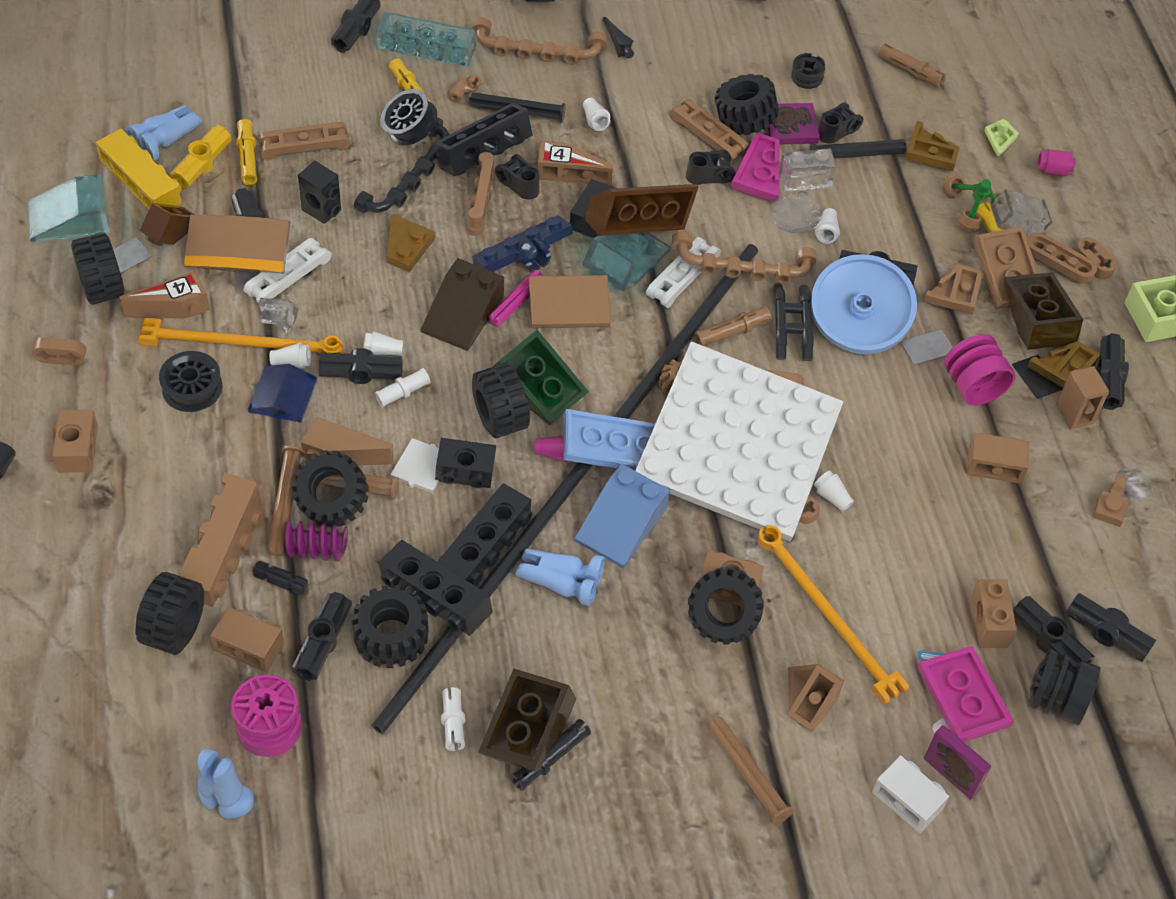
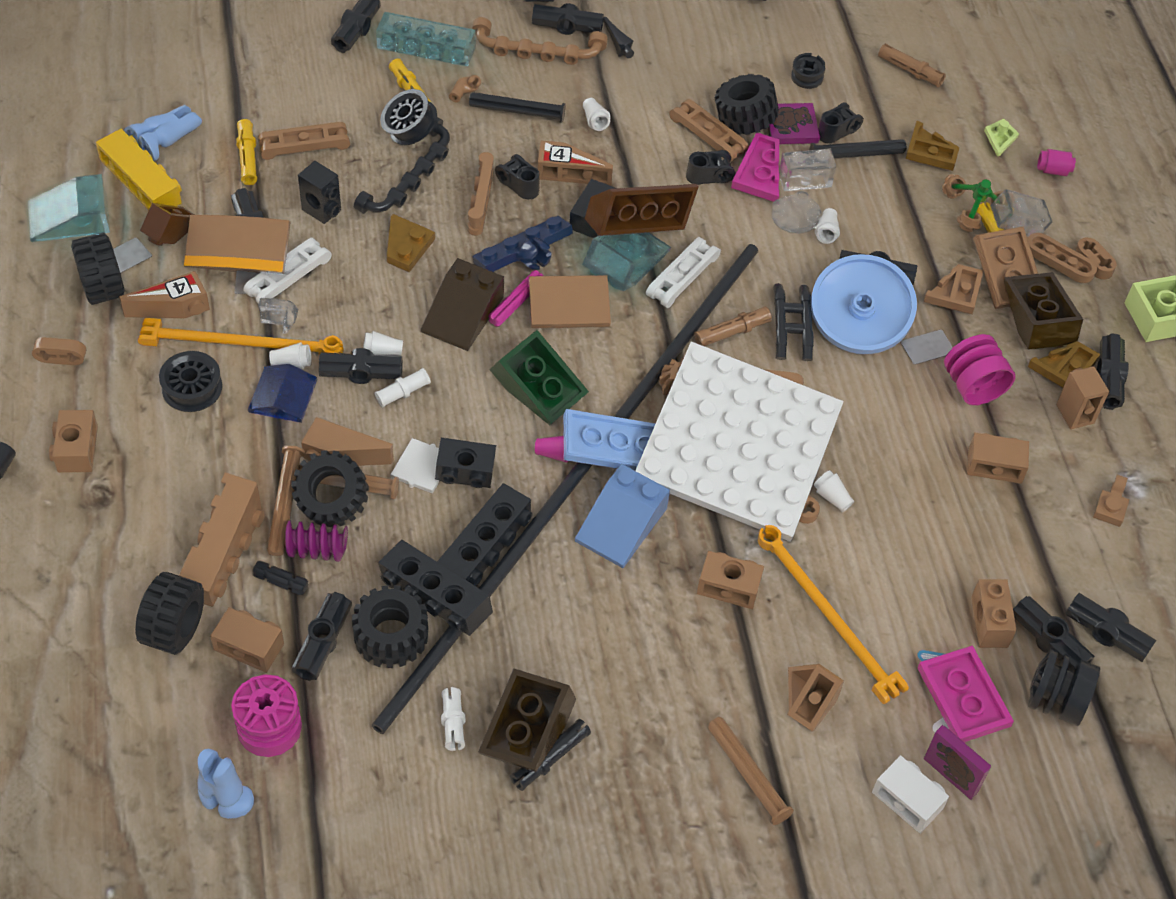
(201, 156): yellow piece -> none
(490, 134): black brick -> none
(501, 400): black tyre -> none
(562, 572): light blue piece -> none
(567, 18): none -> black piece
(707, 623): black tyre -> none
(708, 263): medium nougat bar -> none
(1037, 383): black sticker -> none

